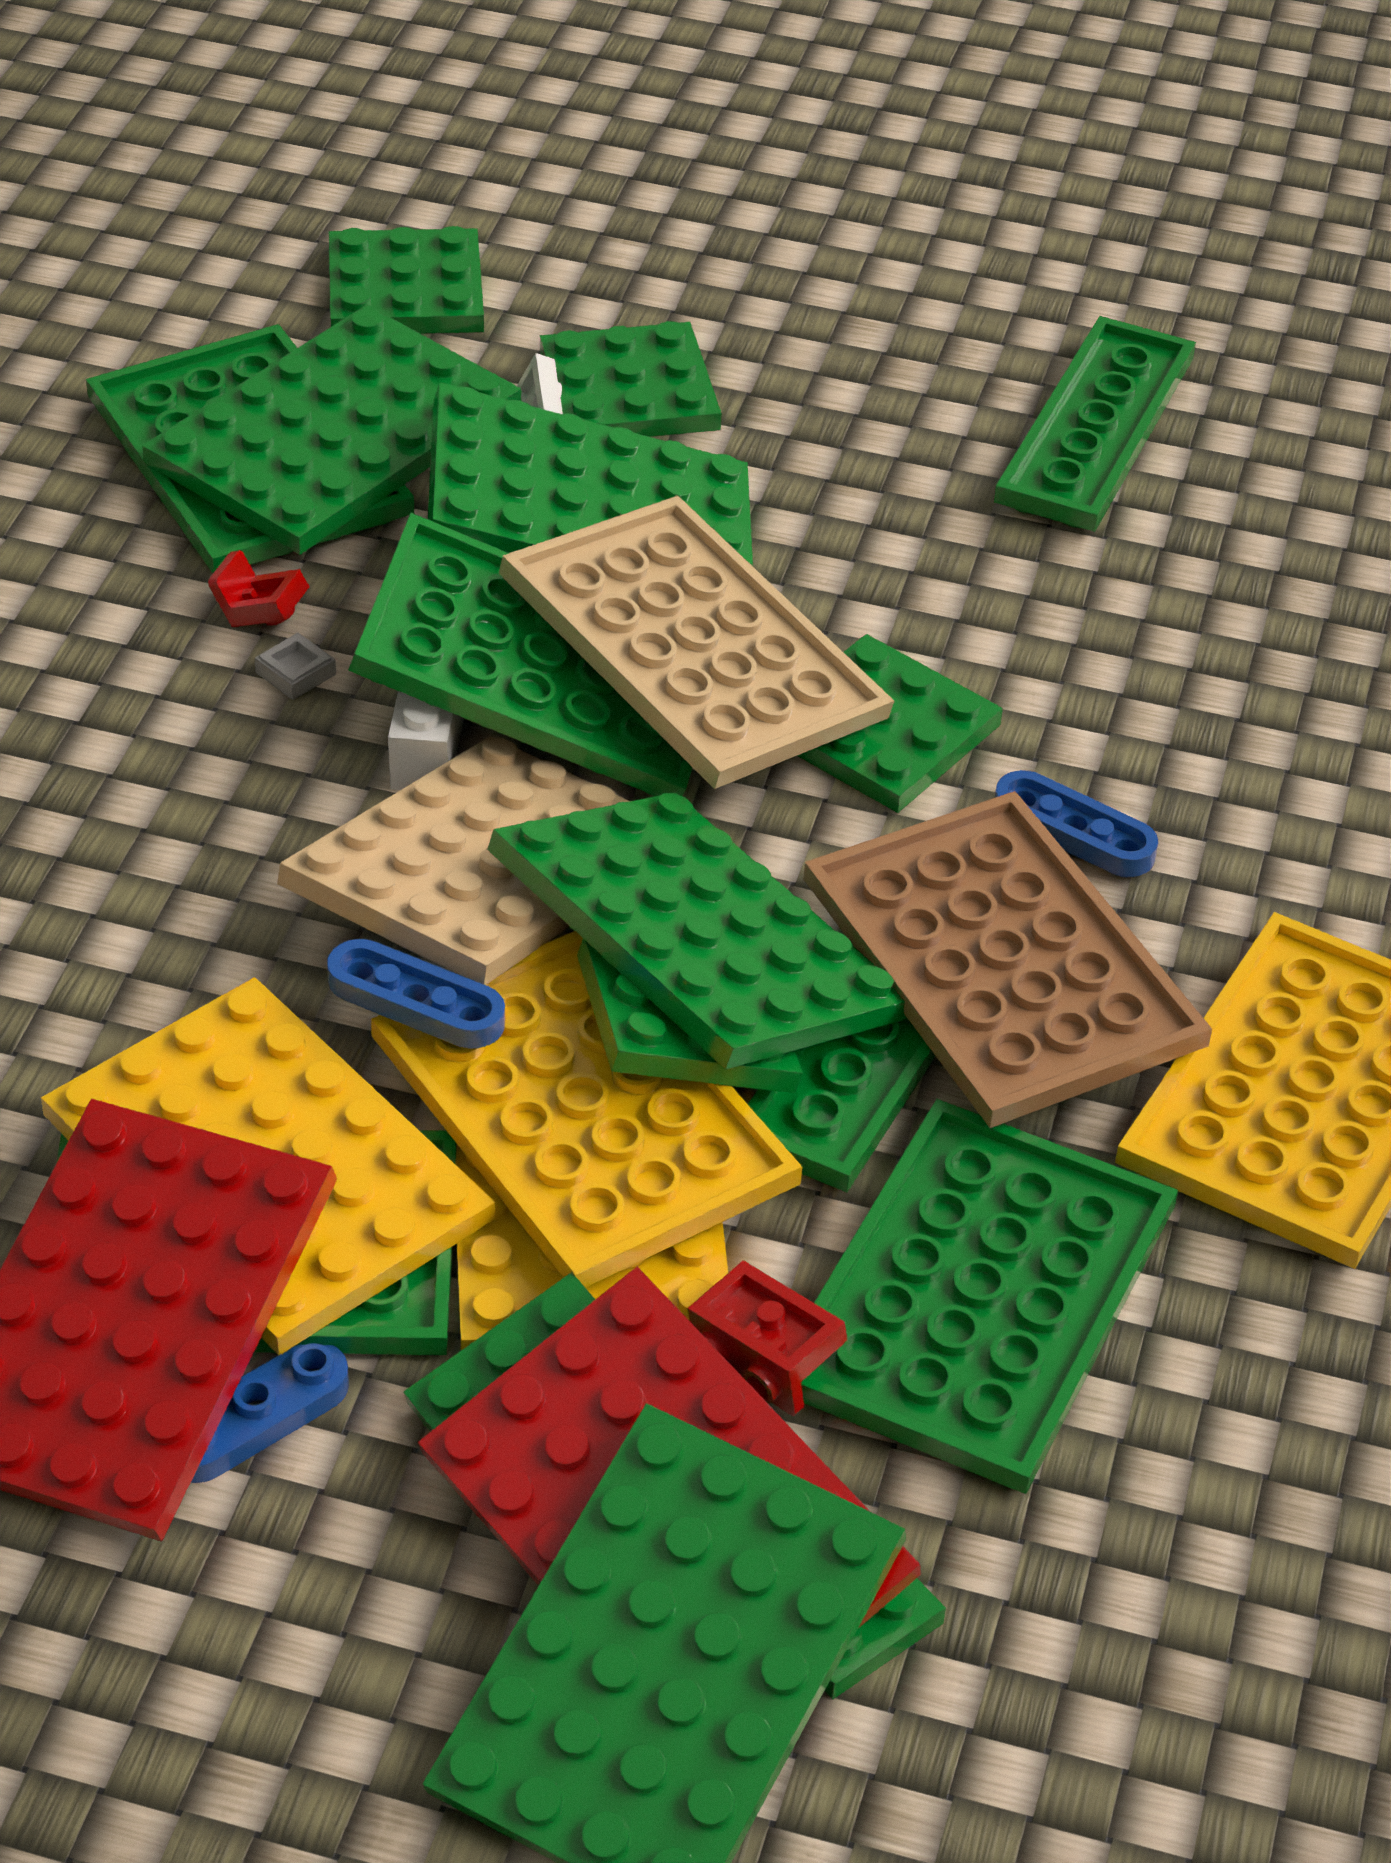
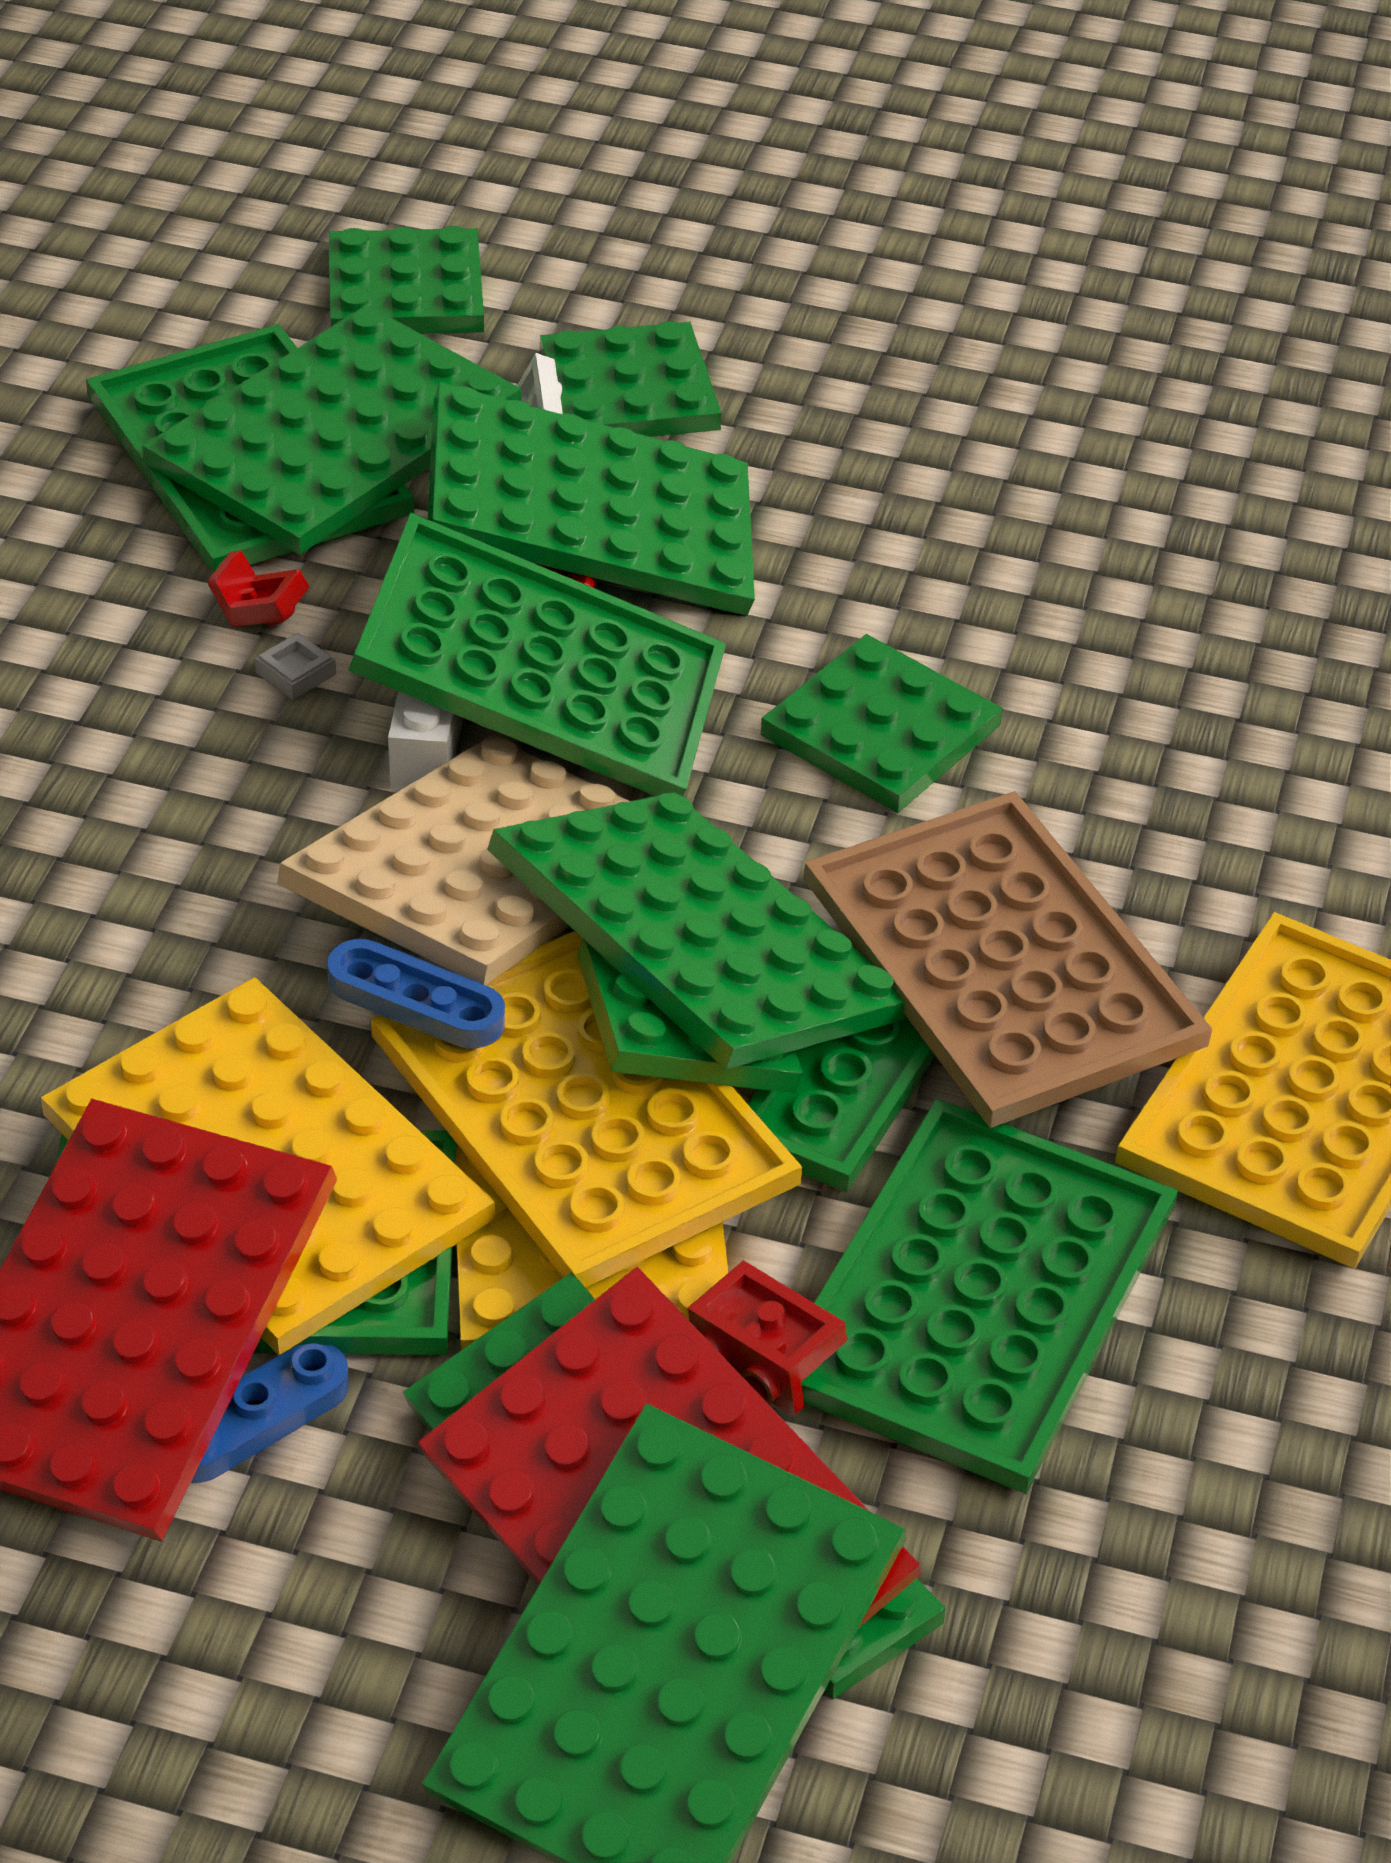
(696, 640): tan plate -> none
(1085, 825): blue plate -> none
(1095, 424): green plate -> none

